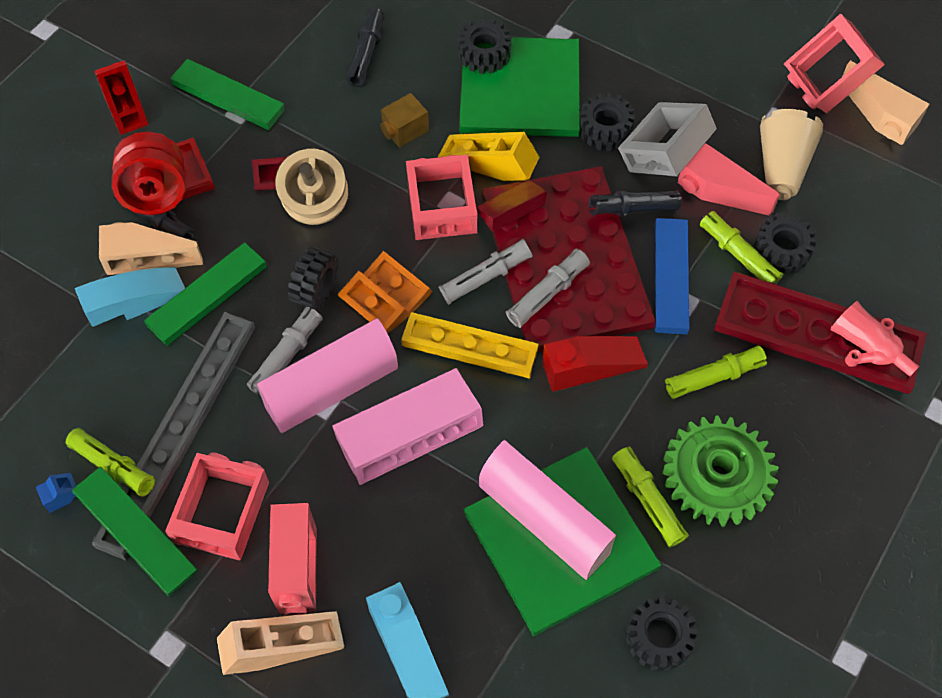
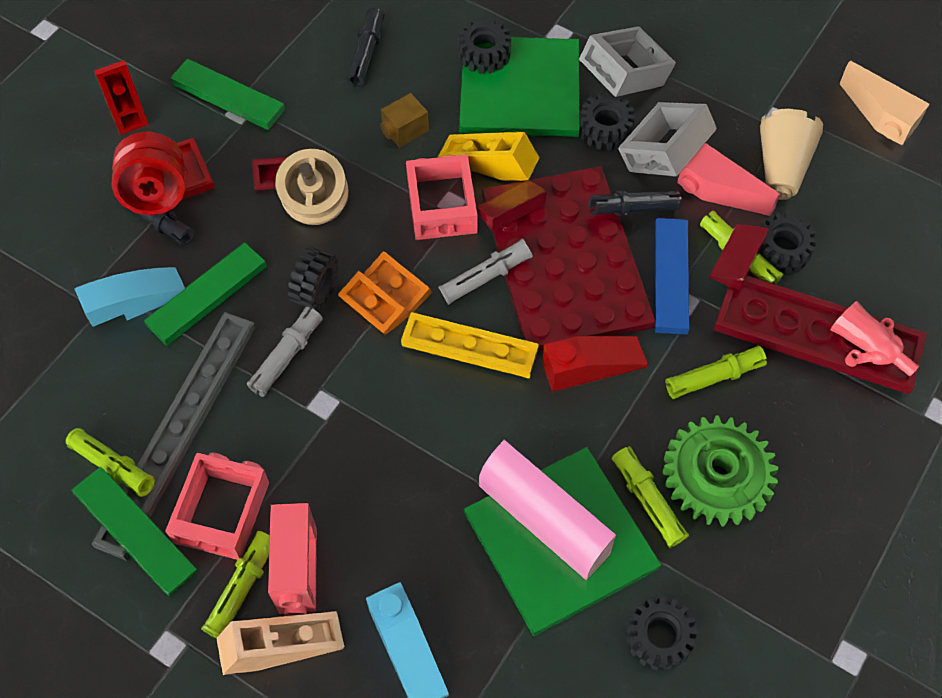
(56, 491): blue piece -> none
(138, 247): light nougat slope -> none
(239, 585): none -> lime pin
(328, 375): bright pink brick -> none
(408, 426): bright pink brick -> none
(558, 278): light grey pin -> none
(604, 60): none -> light grey window
(739, 255): none -> dark red slope
(819, 46): coral window -> none

